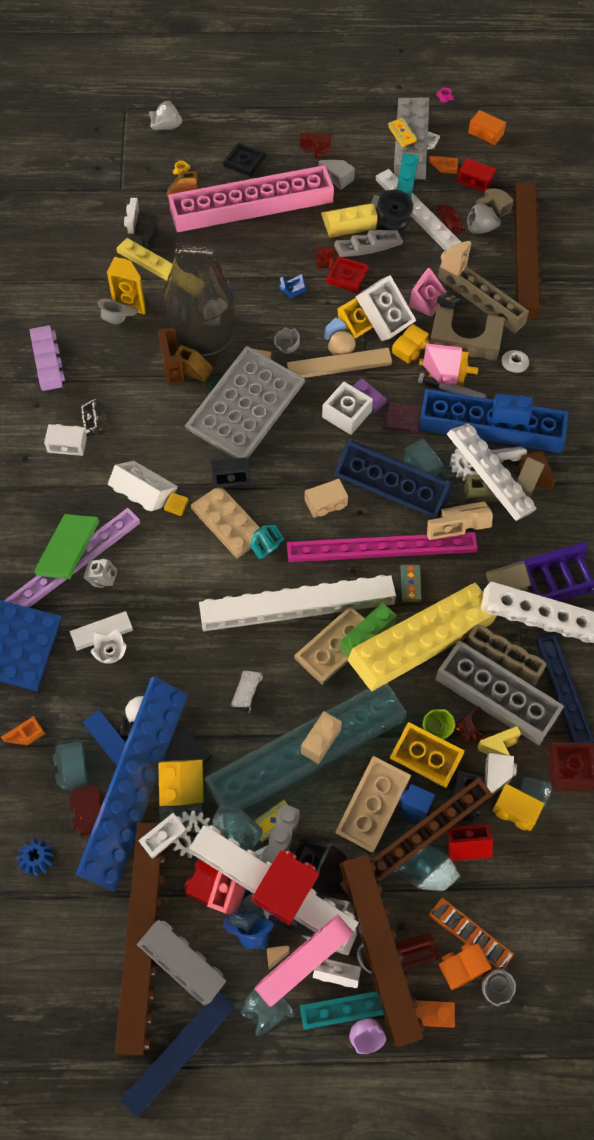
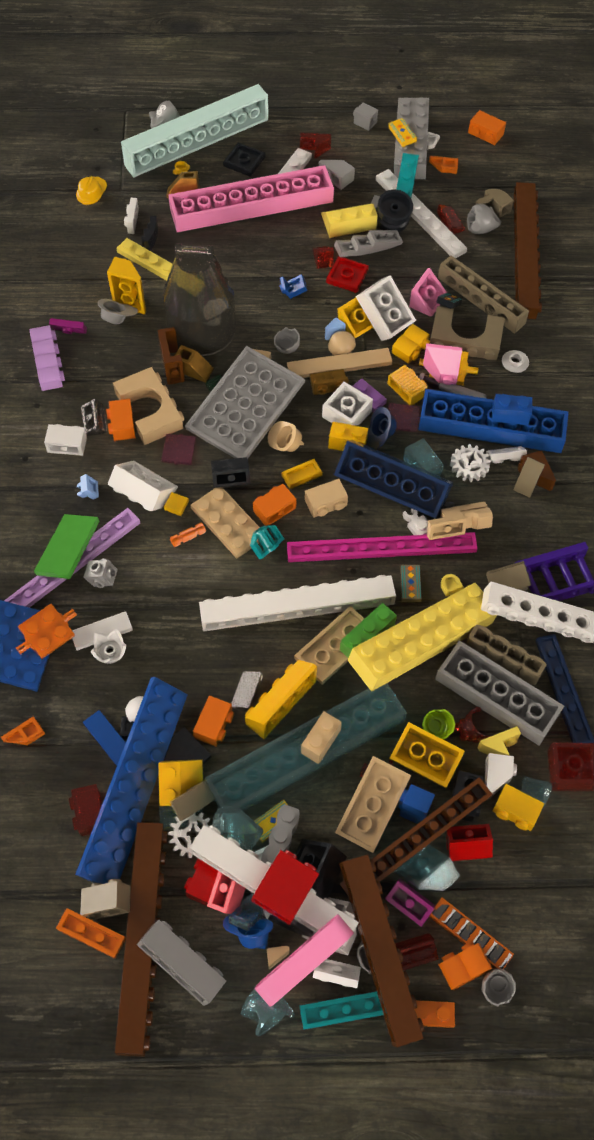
(35, 848): blue gear -> none
(46, 631): none -> orange plate
(68, 326): none -> magenta plate
(71, 766): clear light blue brick -> none
(88, 487): none -> light blue tile
(90, 190): none -> yellow piece
(91, 933): none -> orange plate
(105, 899): none -> brick
(121, 419): none -> orange brick
(148, 385): none -> tan arch
(162, 835): white plate -> none
(177, 1054): dark blue tile -> none
(178, 449): none -> clear pink piece
(187, 534): none -> orange axle
(192, 800): none -> dark tan slope
(195, 130): none -> light aqua brick
(213, 720): none -> orange brick
(274, 504): none -> orange brick
(281, 698): none -> yellow slope
(284, 437): none -> tan piece
(297, 161): none -> white plate
(301, 473): none -> yellow tile
(327, 381): none -> pearl gold bracket
(341, 433): none -> yellow brick
(365, 116): none -> light grey brick
(367, 1036): lavender hair -> none
(381, 427): none -> dark blue piece
(407, 385): none -> yellow brick
(410, 902): none -> magenta brick
(416, 524): none -> white plate
(445, 95): dark pink plate -> none
(451, 584): none -> light yellow tile
(456, 257): tan slope -> none
(476, 175): red brick -> none
(477, 490): olive slope -> none
(492, 471): white plate -> none

